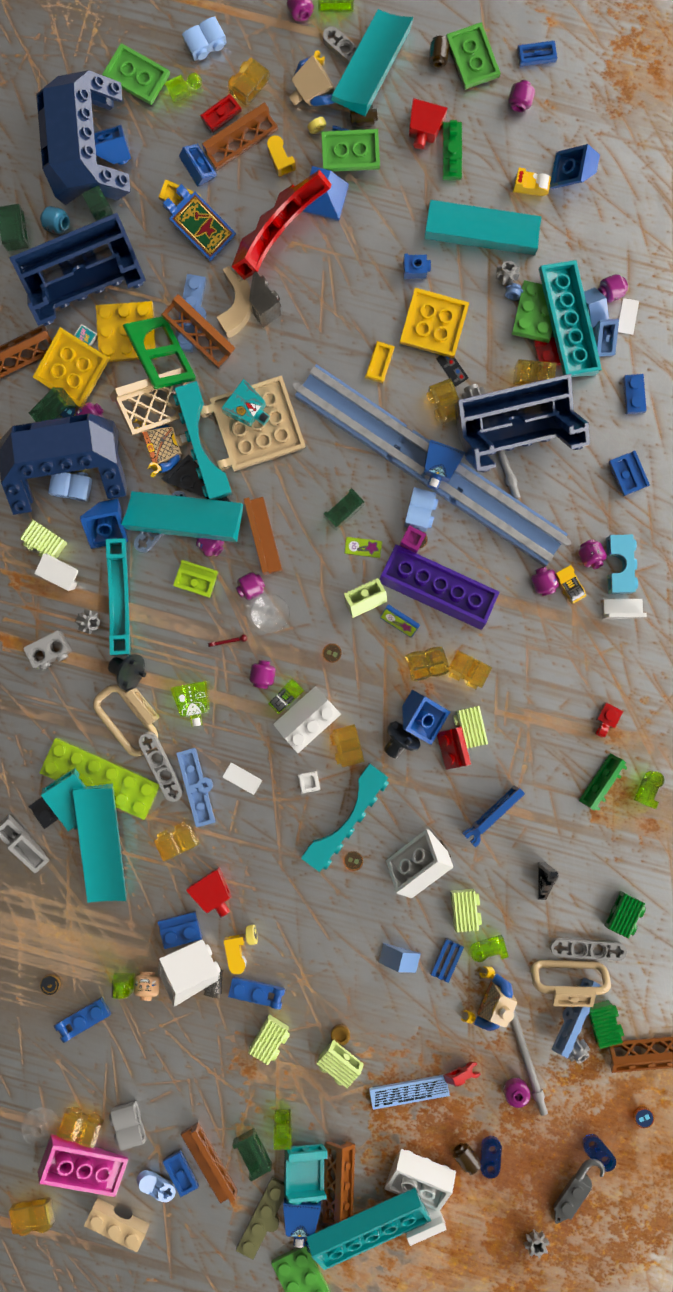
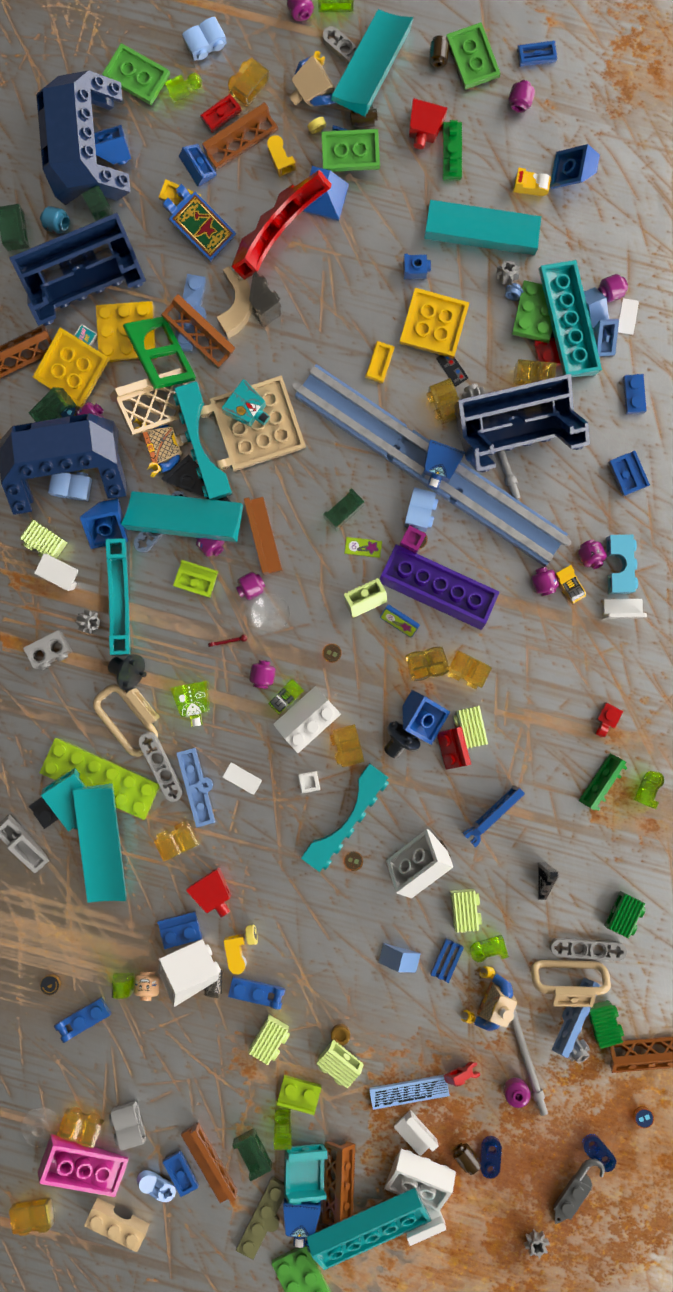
(299, 1095): none -> lime plate
(416, 1133): none -> white panel

